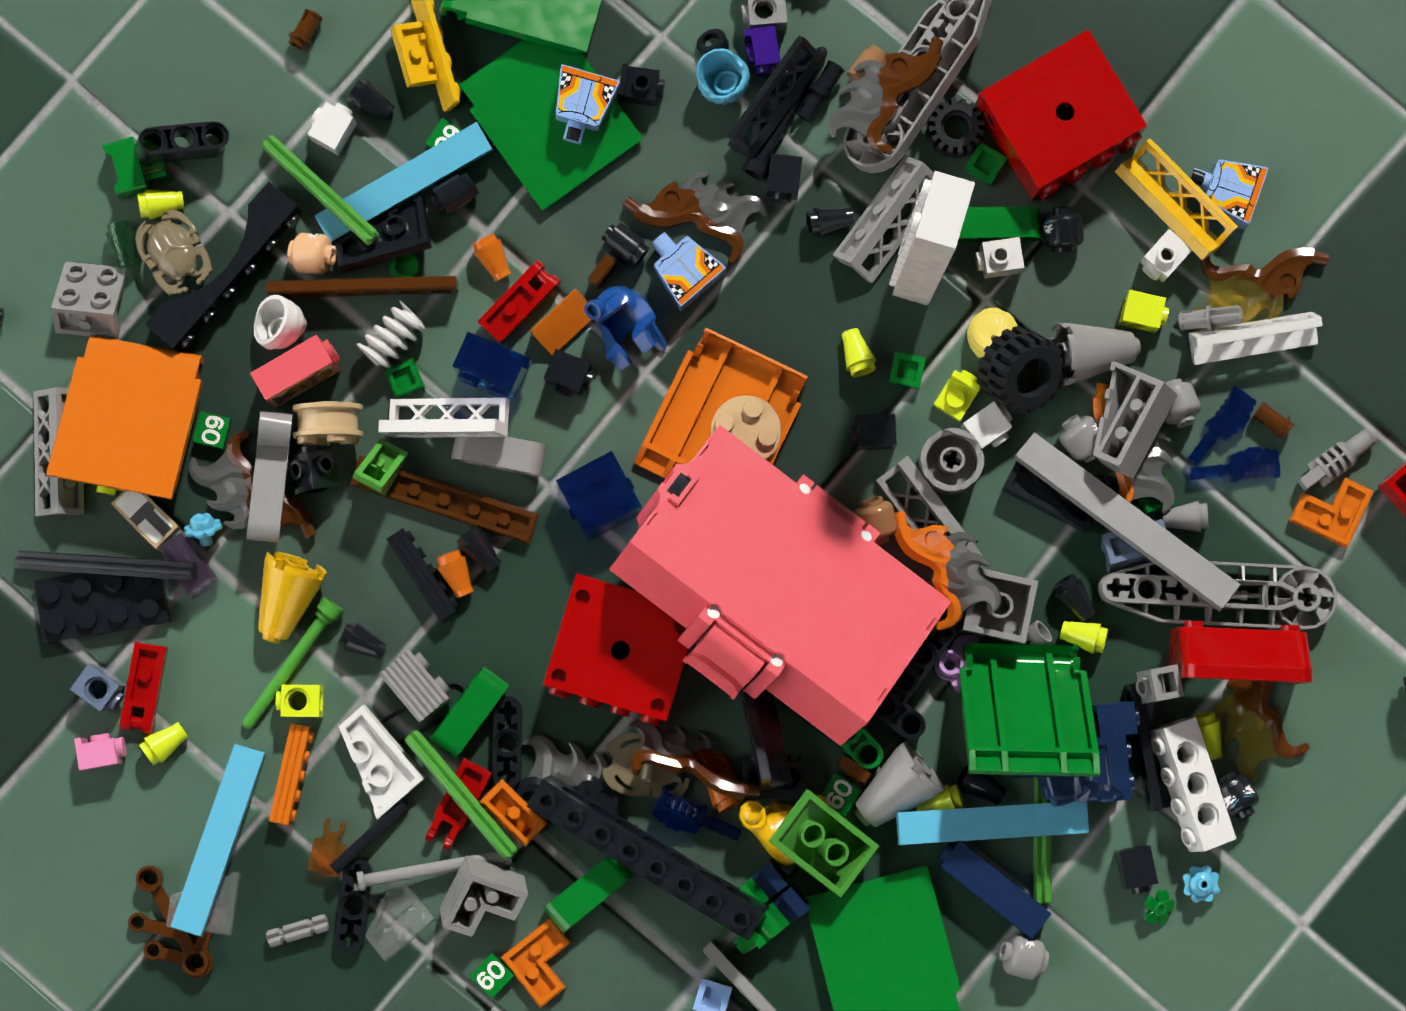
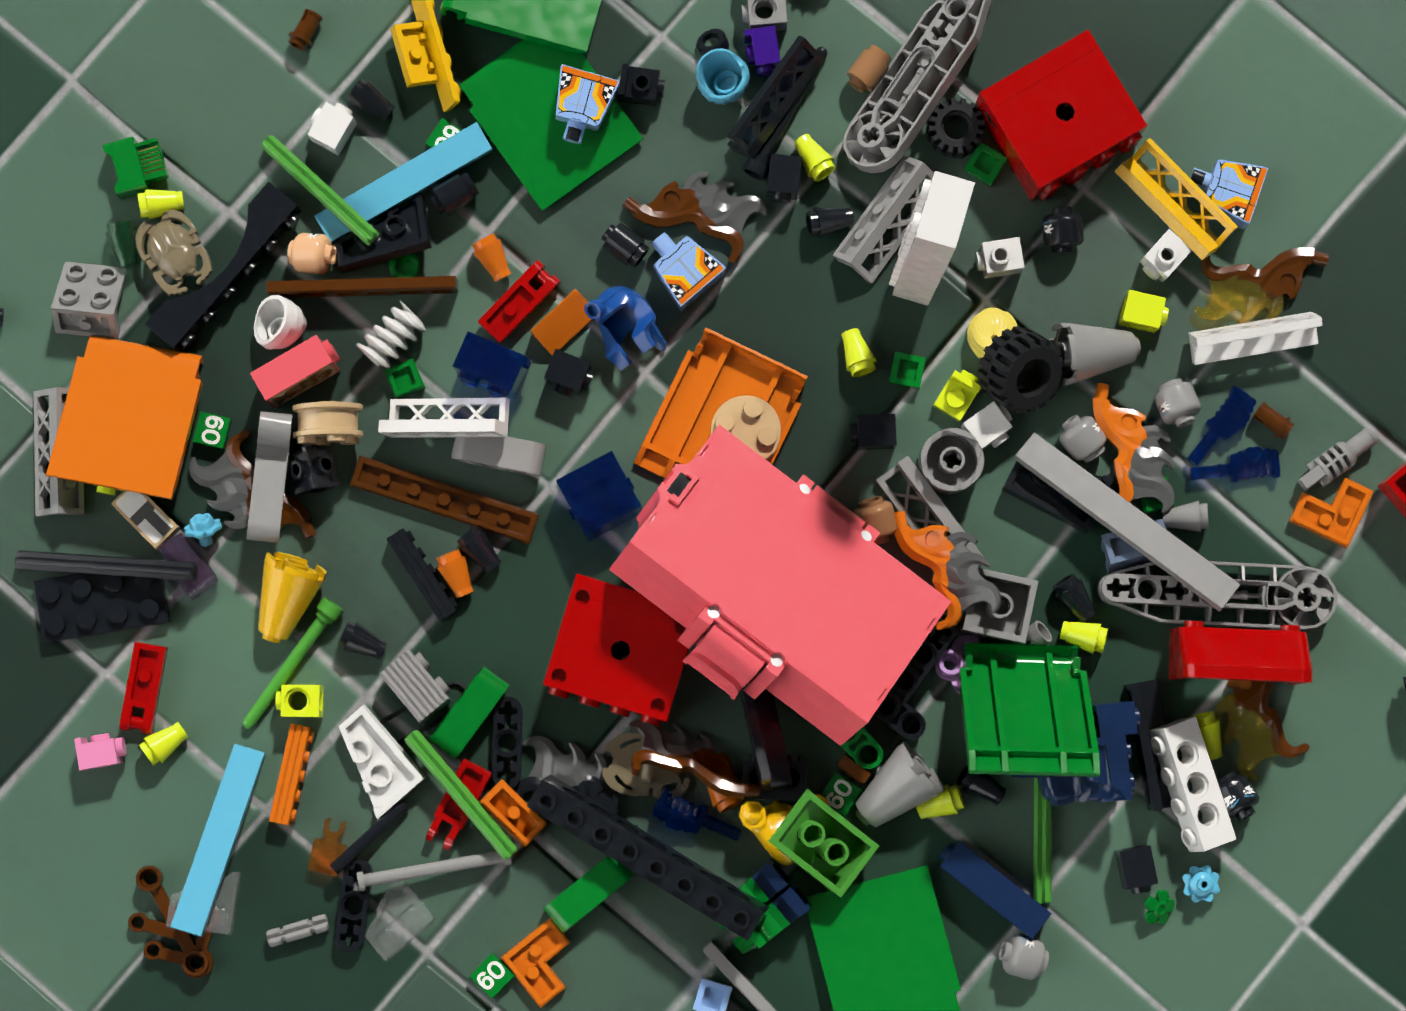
(85, 688): sand blue brick -> none
(168, 149): black beam -> none
(380, 467): bright green slope -> none
(480, 889): light grey brick -> none
(602, 272): reddish brown tile -> none
(815, 159): none -> neon yellow cone
(819, 91): black pin -> none
(877, 93): piece -> none
(991, 822): medium azure tile -> none
(1000, 223): green beam -> none
(1131, 418): light grey wedge -> none
(1151, 684): light grey brick -> none
(1210, 317): light grey axle -> none

